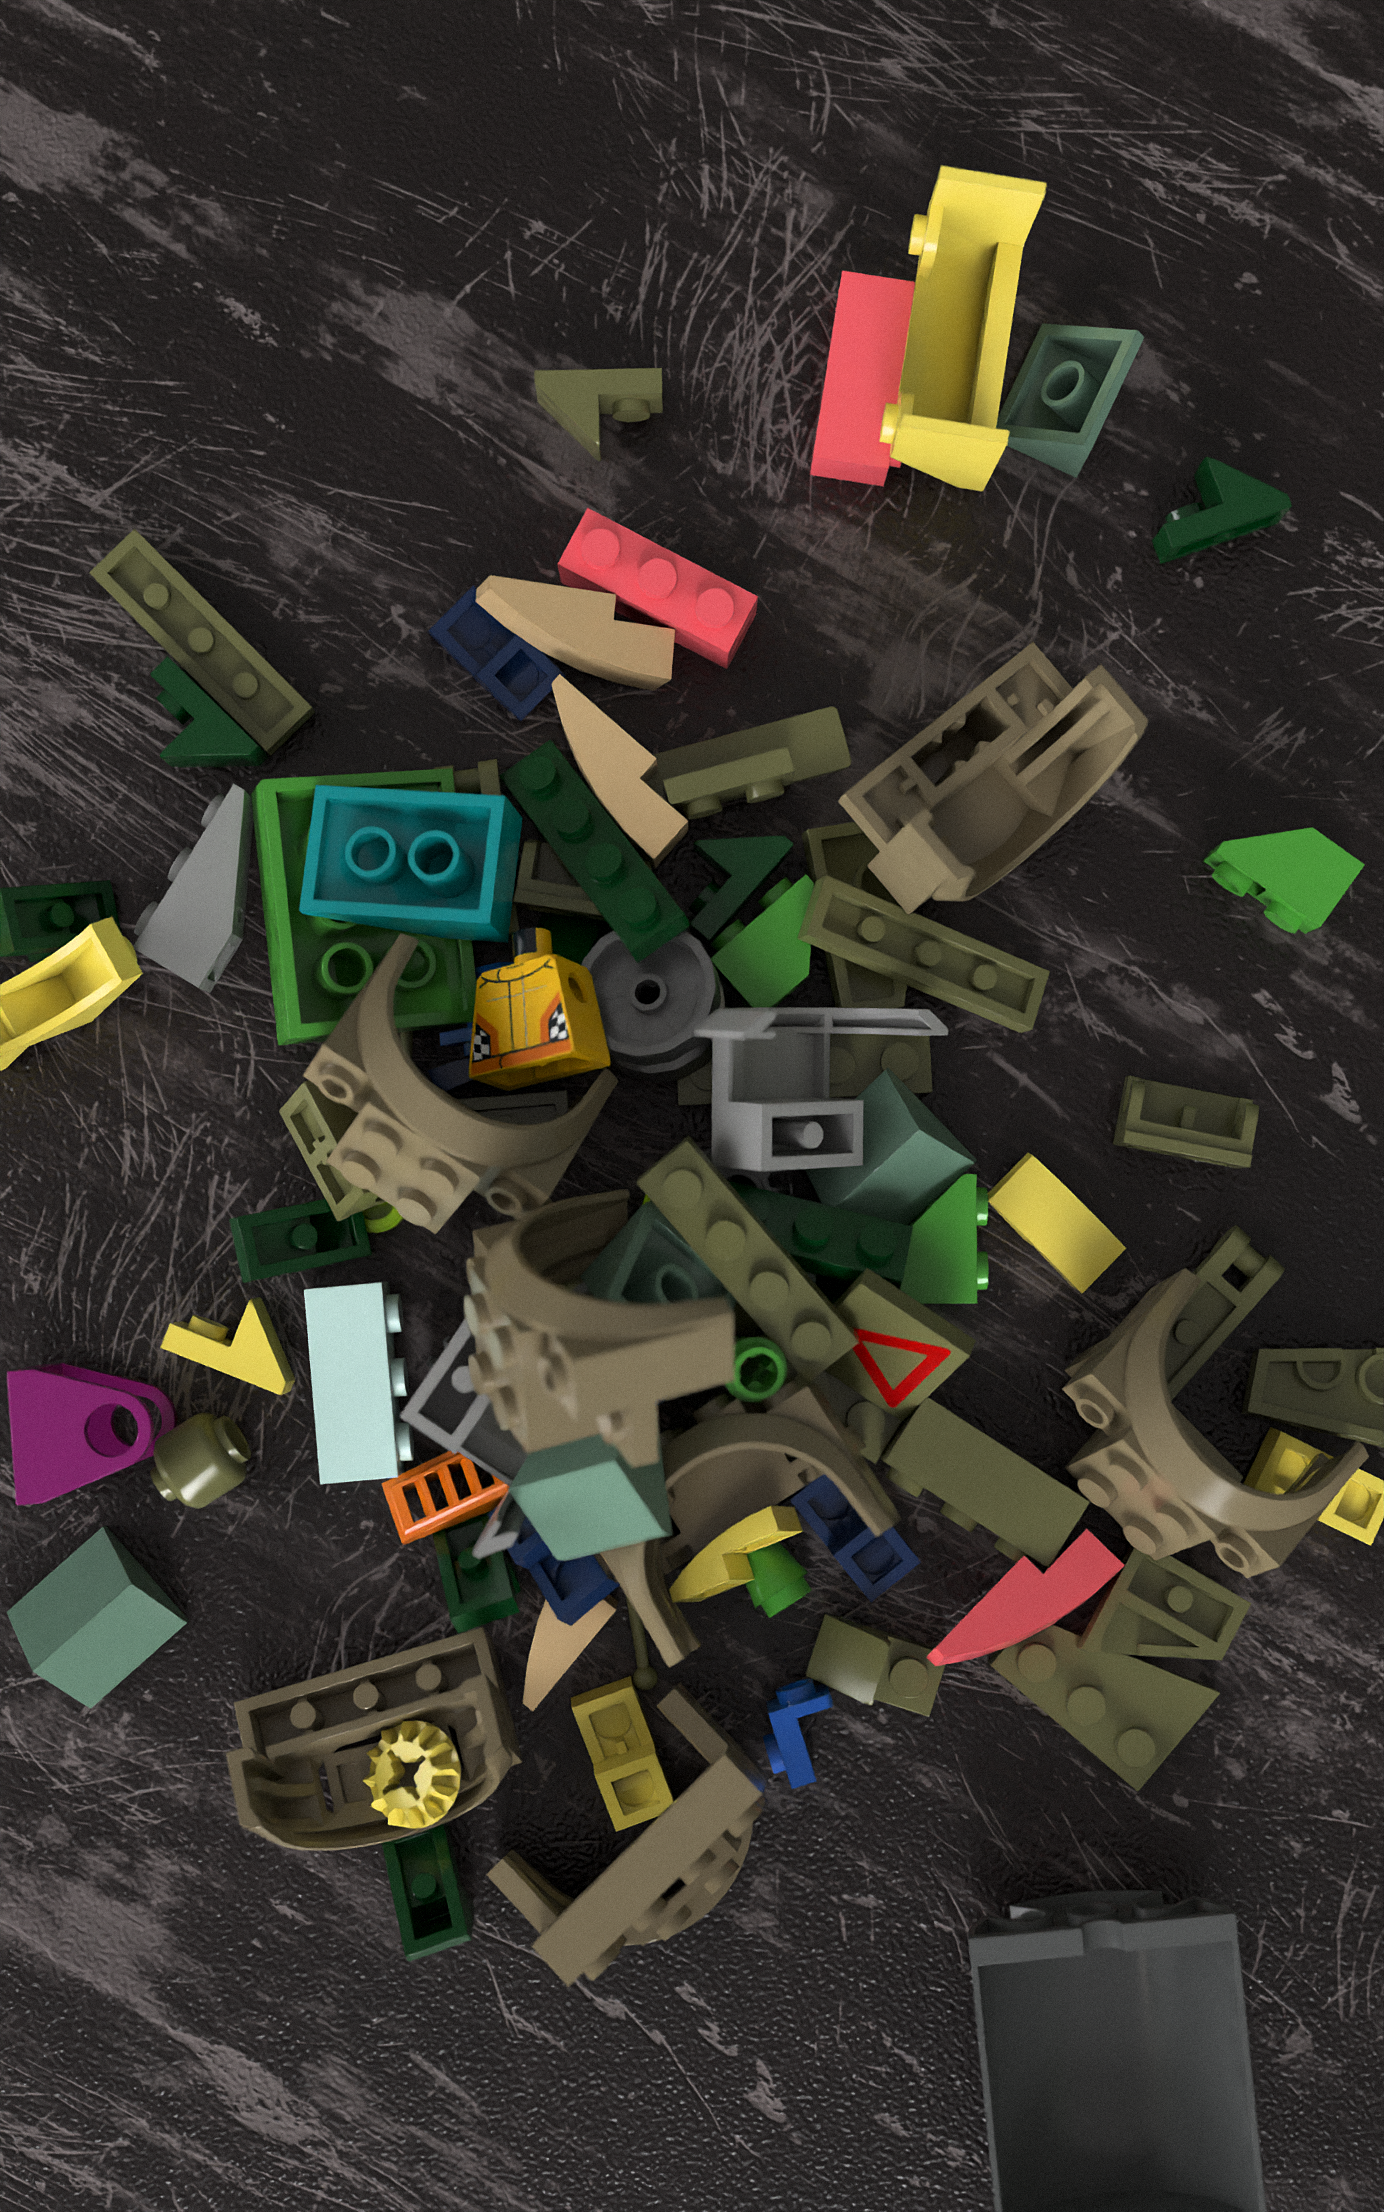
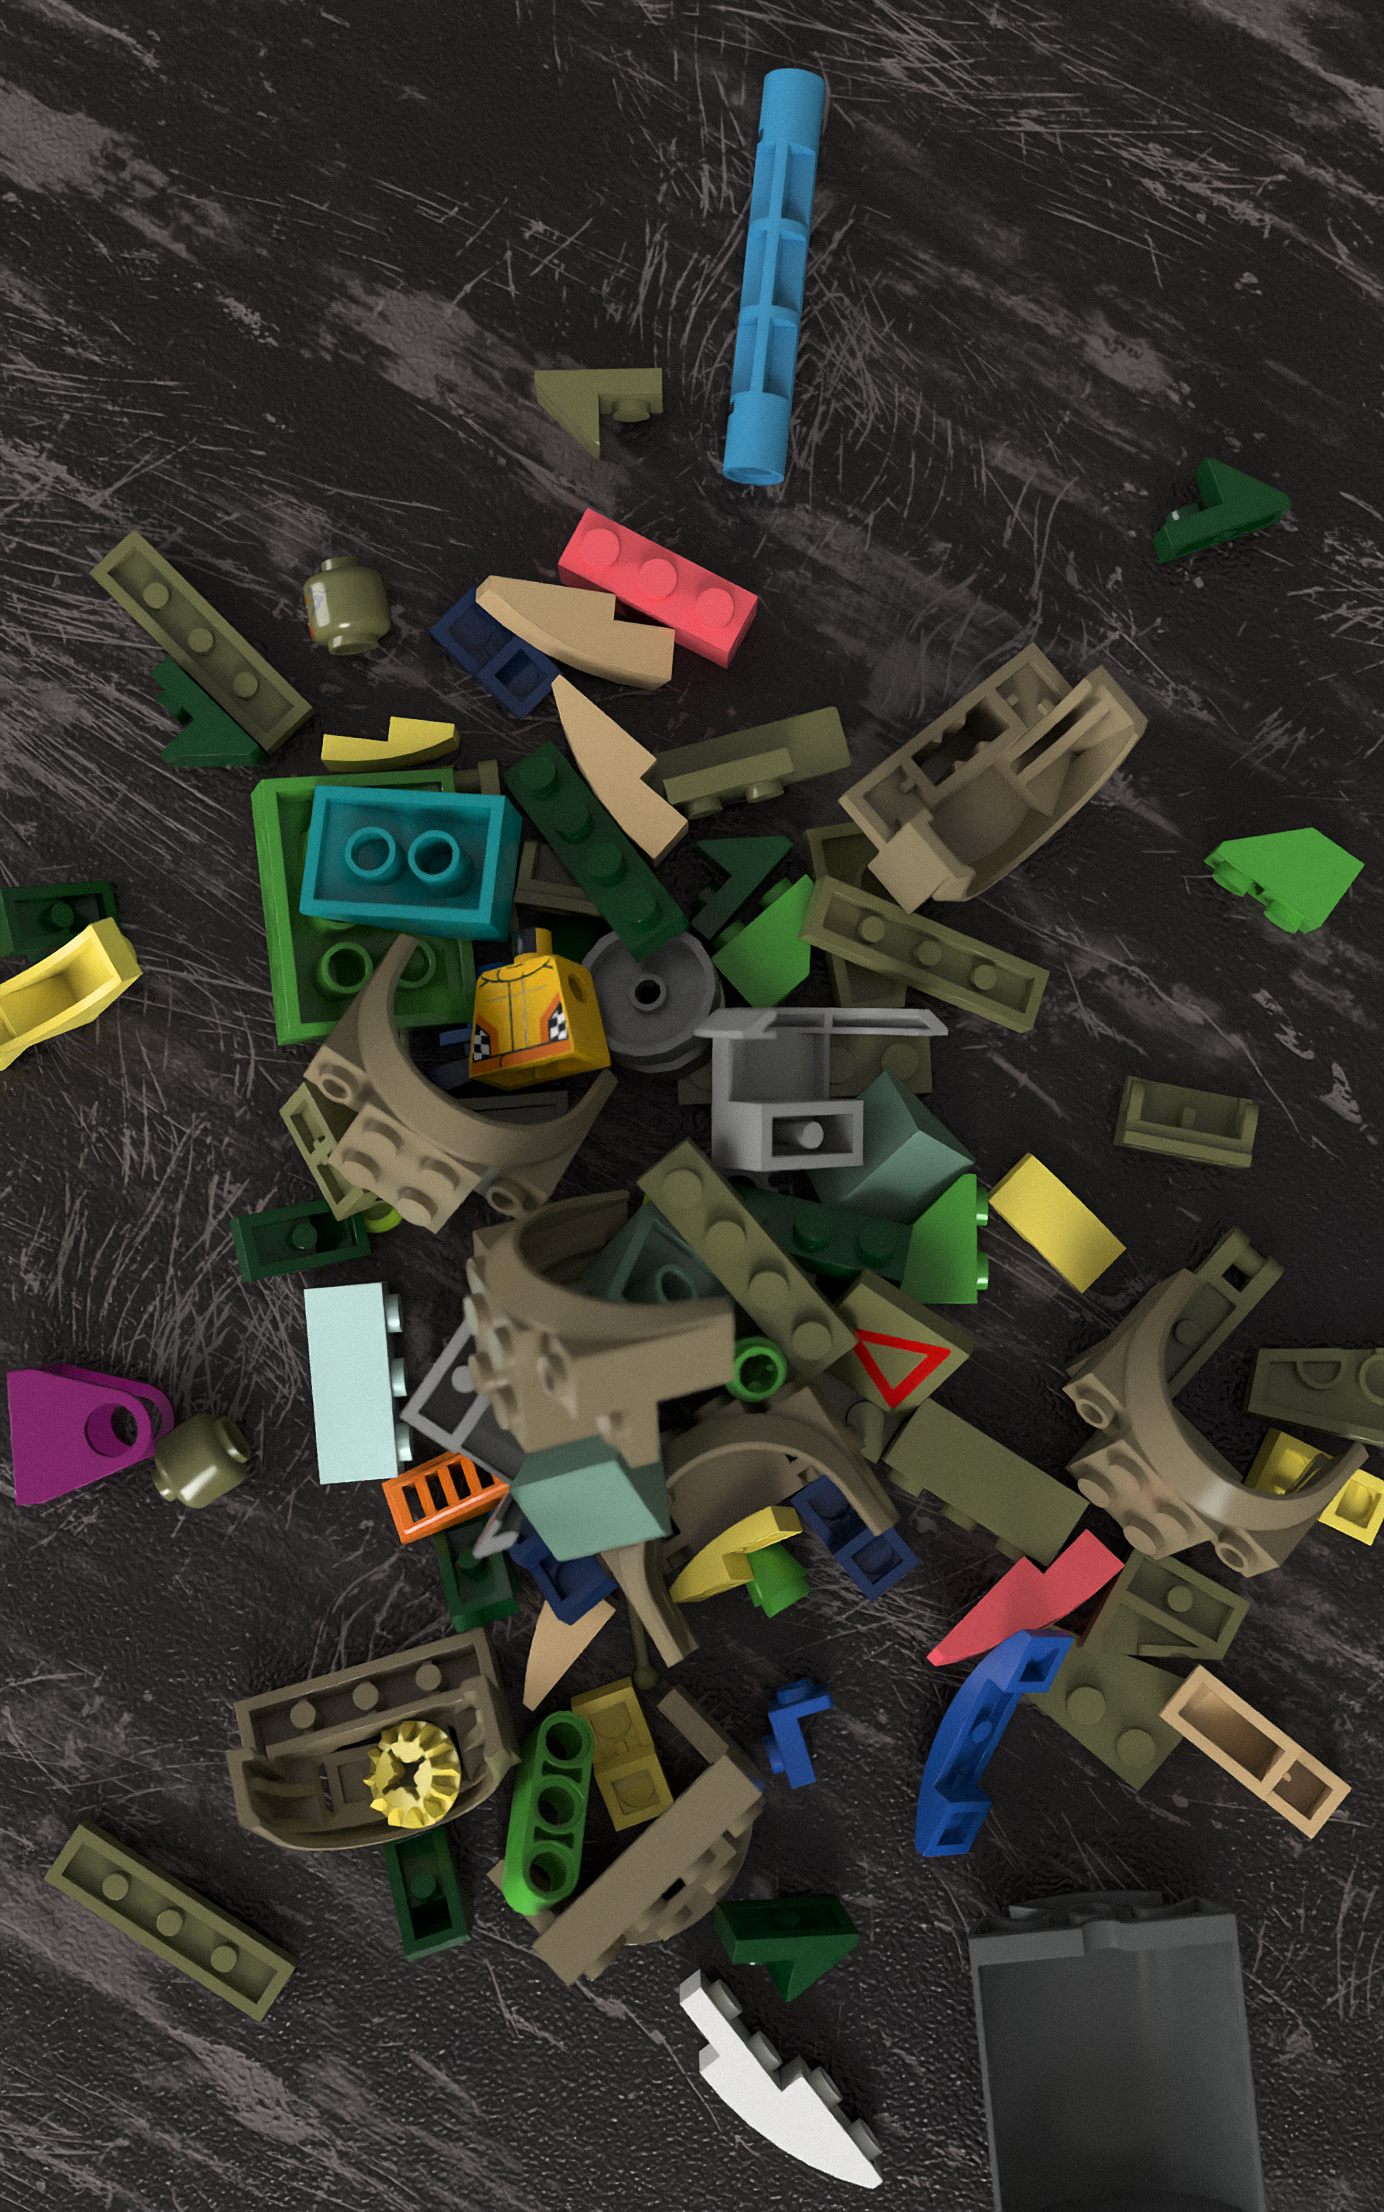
(94, 1619): sand green slope -> none
(171, 1919): none -> olive plate
(205, 906): light grey slope -> none
(251, 1356): light yellow slope -> none
(347, 606): none -> olive head
(408, 745): none -> light yellow slope
(529, 1835): none -> bright green beam
(774, 277): none -> dark azure piece
(787, 2105): none -> white slope
(791, 1935): none -> dark green slope
(862, 377): coral brick -> none
(874, 1665): olive slope -> none
(949, 1799): none -> blue slope
(960, 325): light yellow windscreen -> none
(1067, 392): sand green slope -> none
(1255, 1751): none -> tan slope

